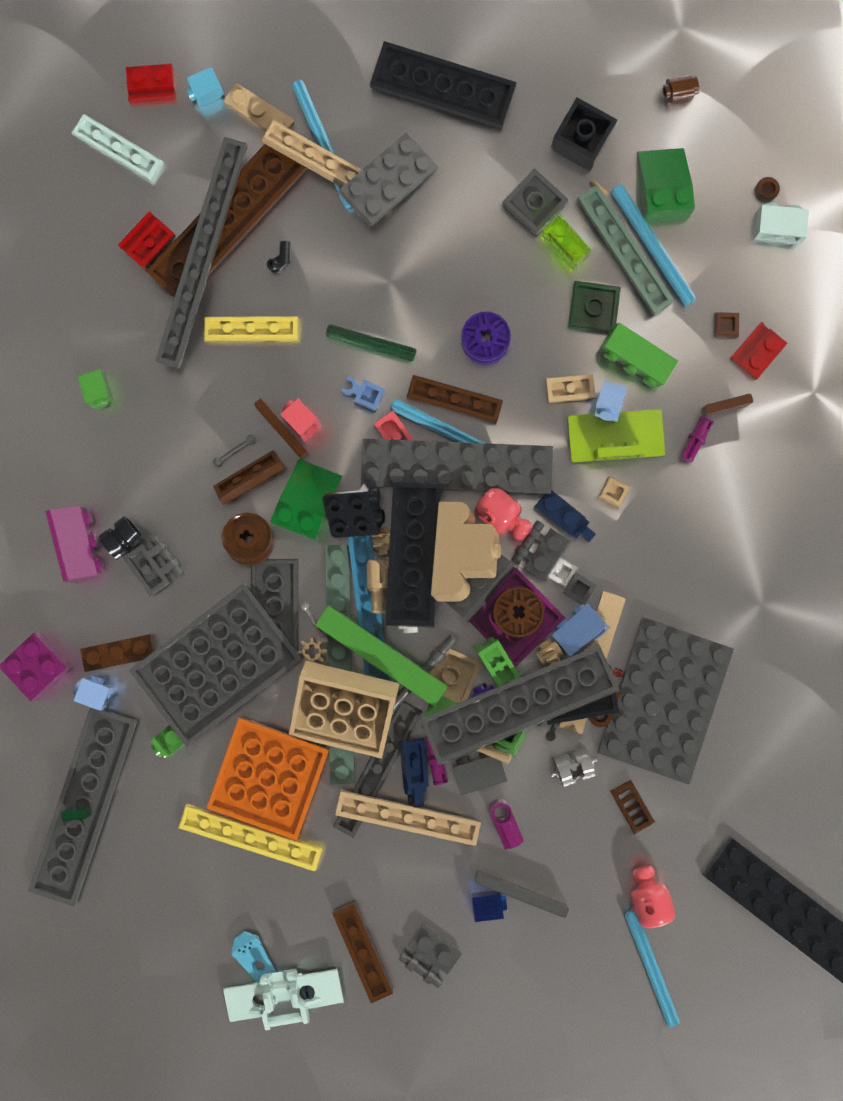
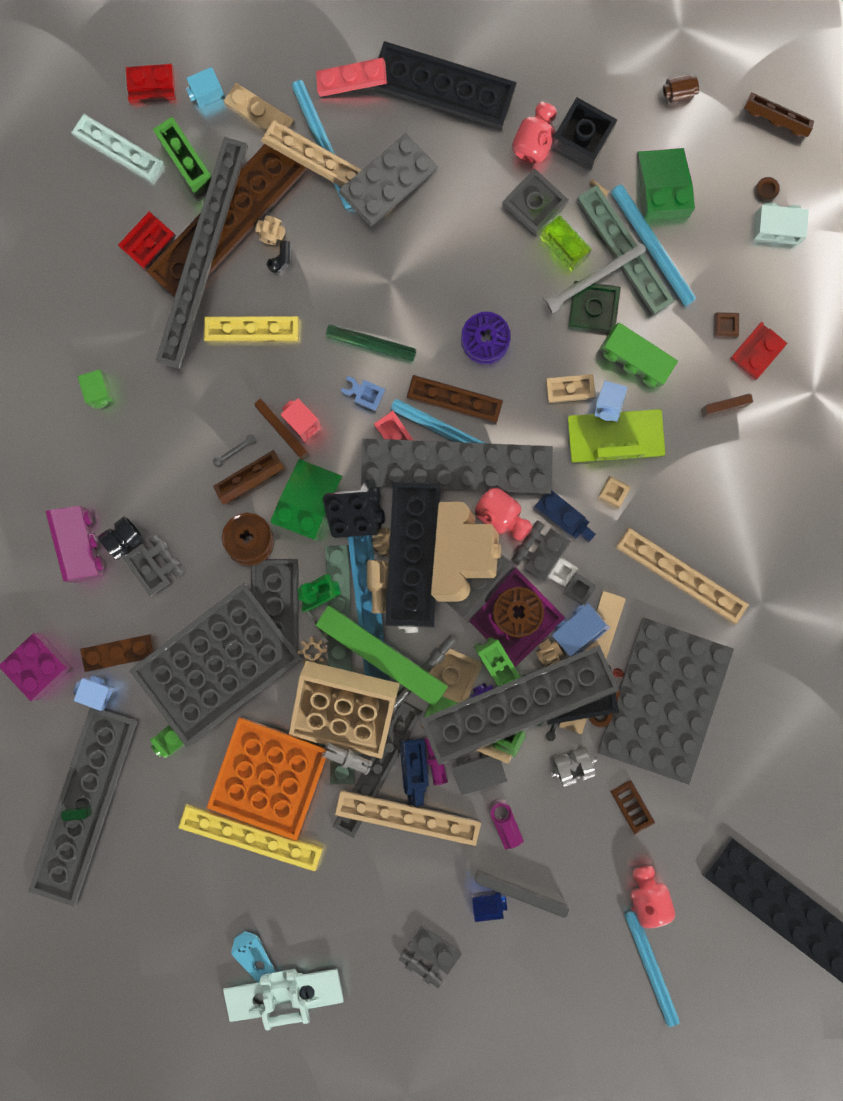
(183, 156): none -> bright green brick
(270, 230): none -> tan gear
(317, 592): none -> green hips
(347, 758): none -> light grey pin
(351, 77): none -> coral plate
(362, 952): reddish brown plate -> none
(535, 135): none -> coral piece
(556, 300): none -> light grey piece
(682, 576): none -> tan tile
(697, 438): magenta axle -> none
(779, 115): none -> reddish brown plate

